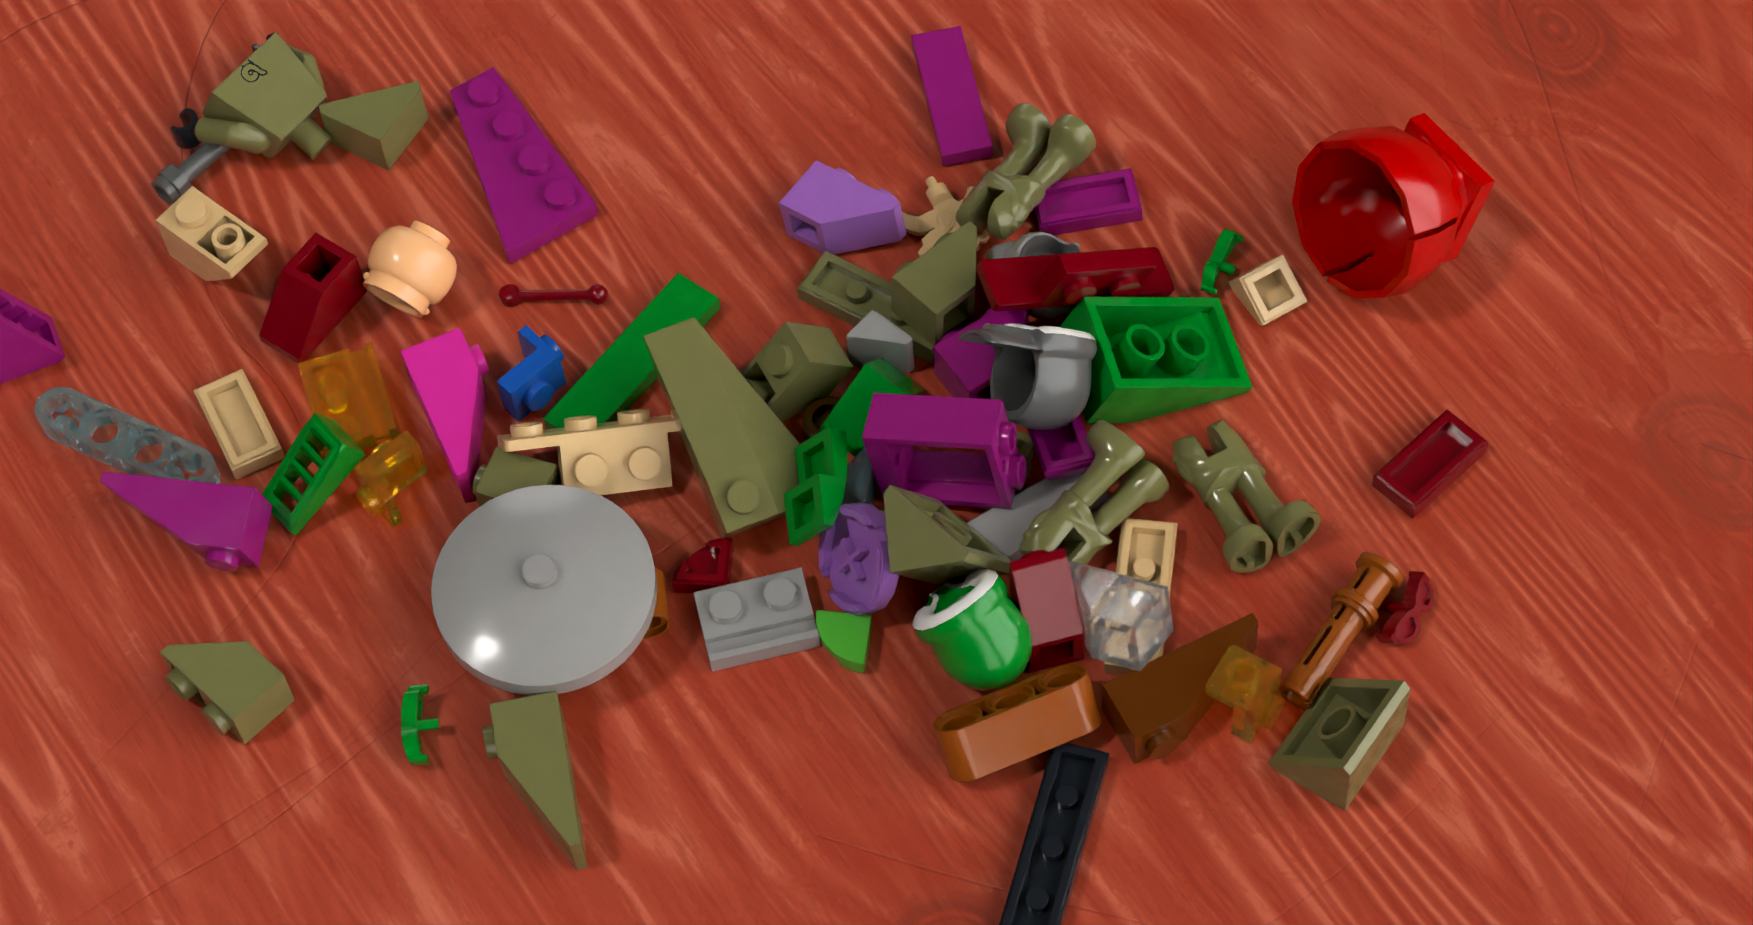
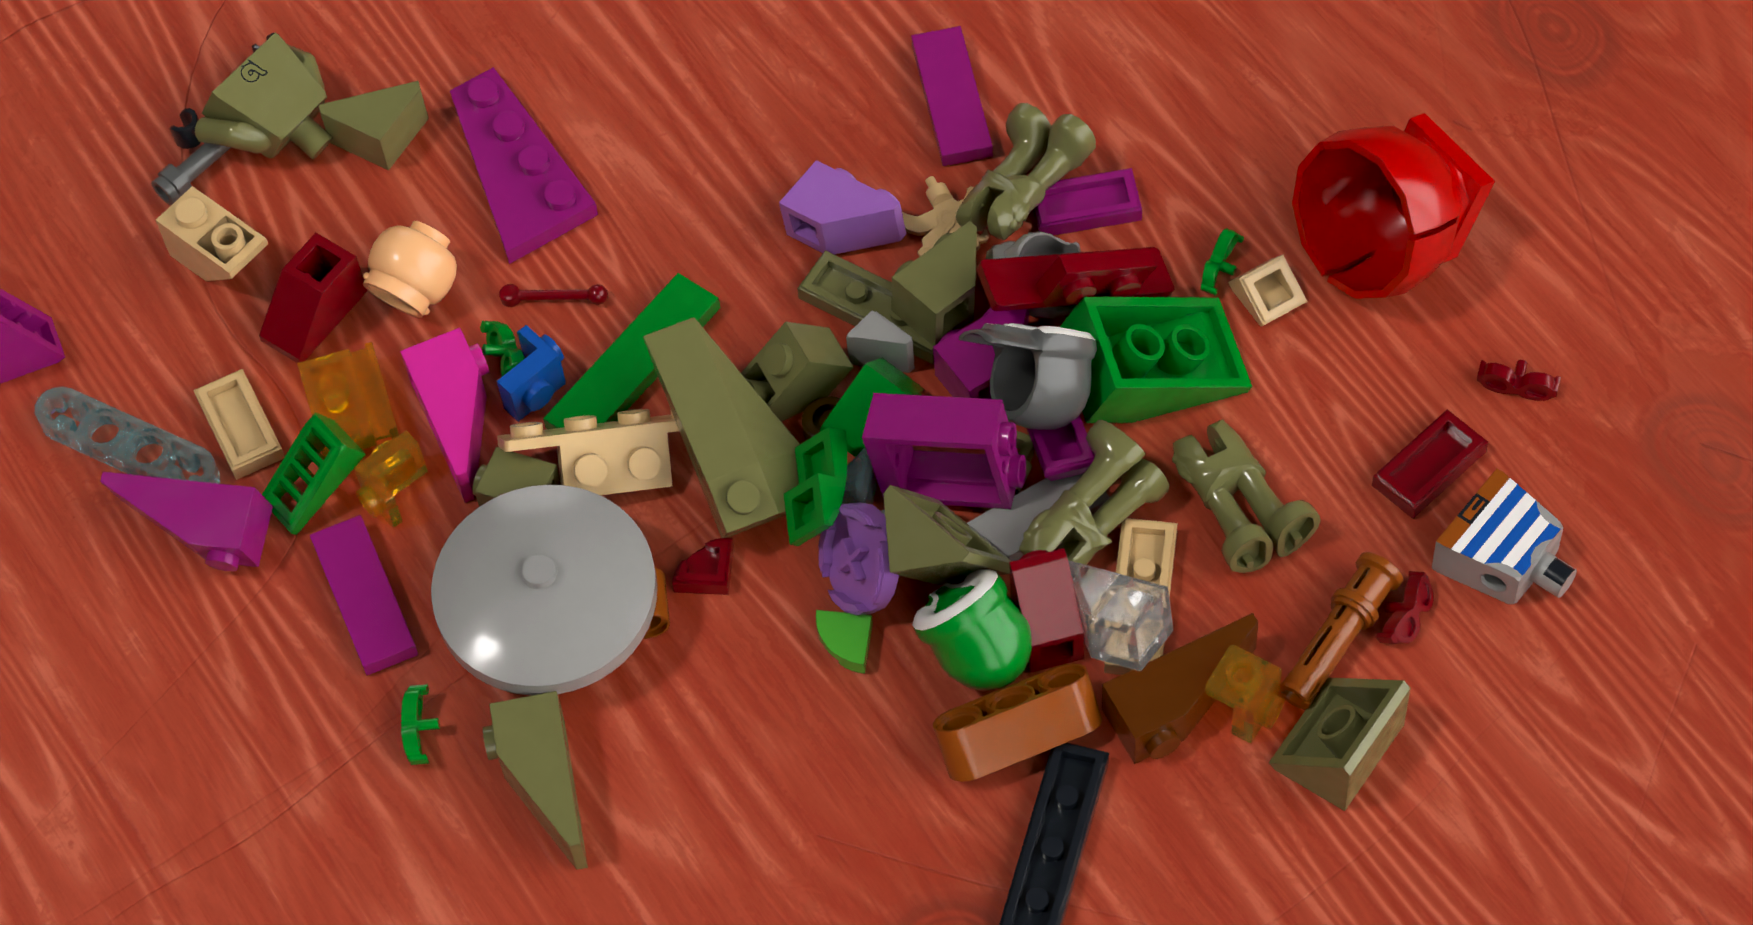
(231, 682): olive slope -> none
(364, 595): none -> magenta tile
(502, 344): none -> green piece
(756, 619): light grey plate -> none
(1503, 544): none -> torso
(1530, 386): none -> dark red piece

